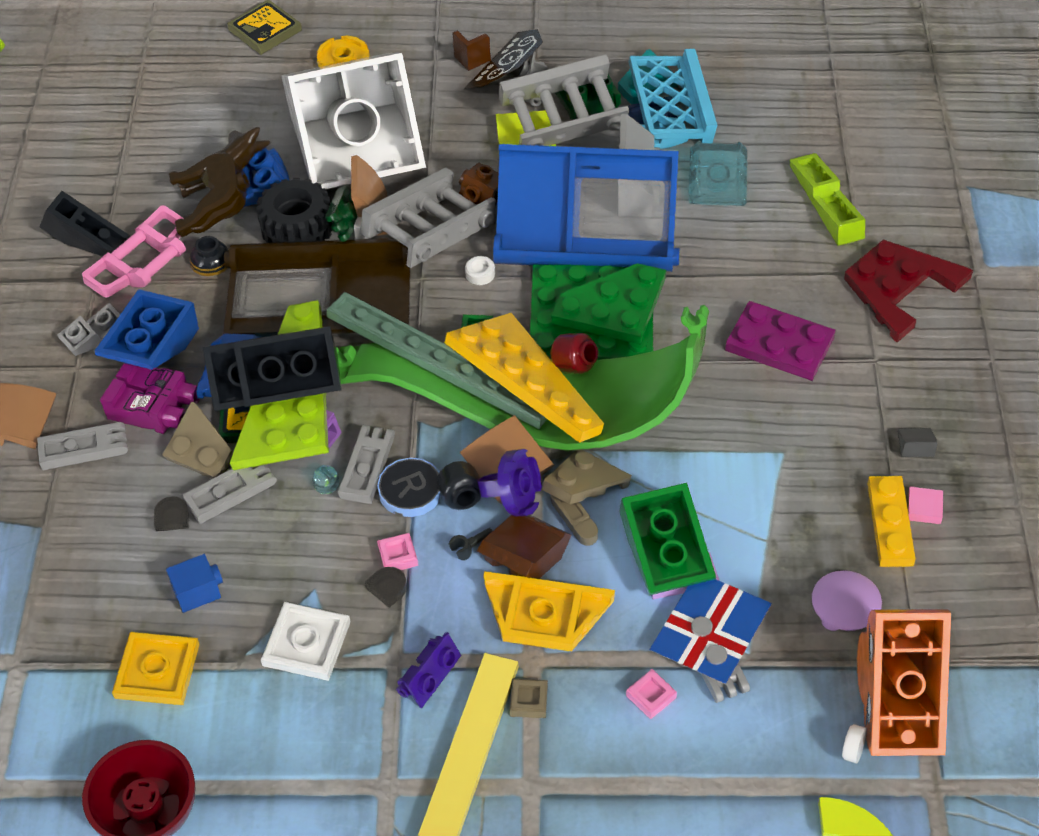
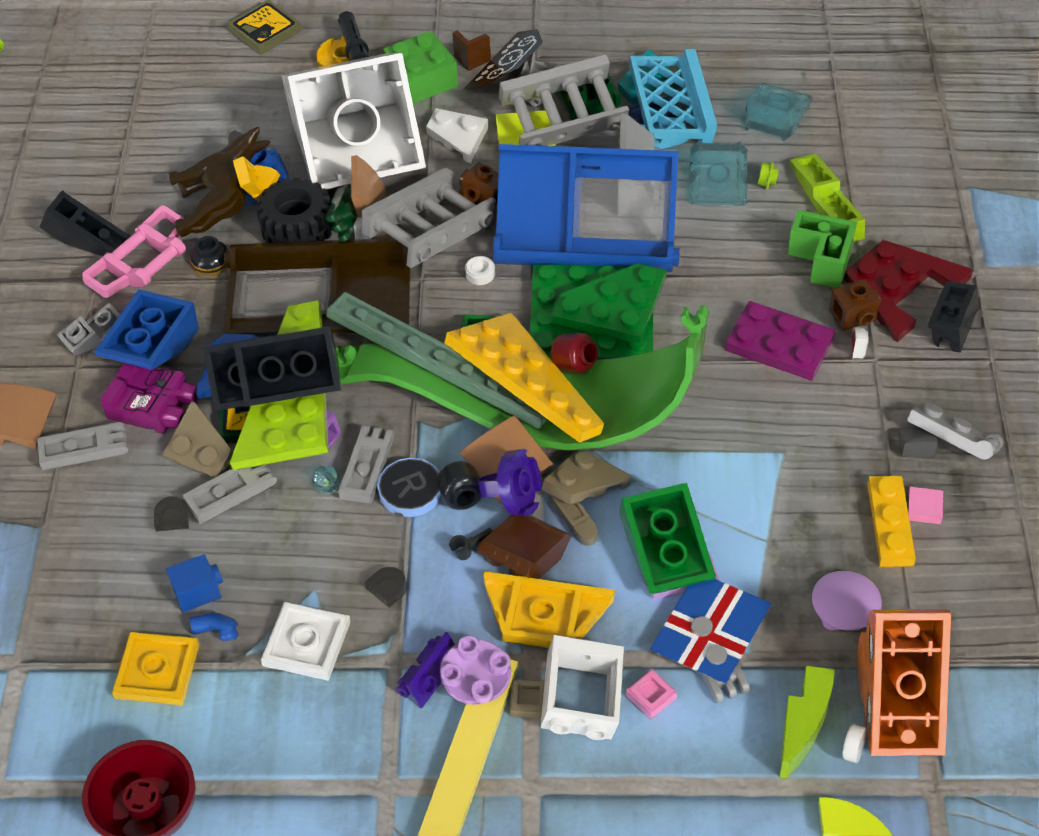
(215, 621): none -> blue arm
(254, 178): none -> yellow tile
(355, 46): none -> black pin
(398, 552): bright pink tile -> none
(427, 65): none -> bright green brick
(457, 131): none -> white wing
(475, 671): none -> lavender dish
(587, 657): none -> white window
(768, 174): none -> lime plate
(775, 110): none -> clear light blue slope
(805, 717): none -> lime slope
(824, 241): none -> bright green brick
(854, 304): none -> reddish brown brick
(859, 342): none -> white tile
(954, 314): none -> black hinge
(955, 431): none -> light grey plate

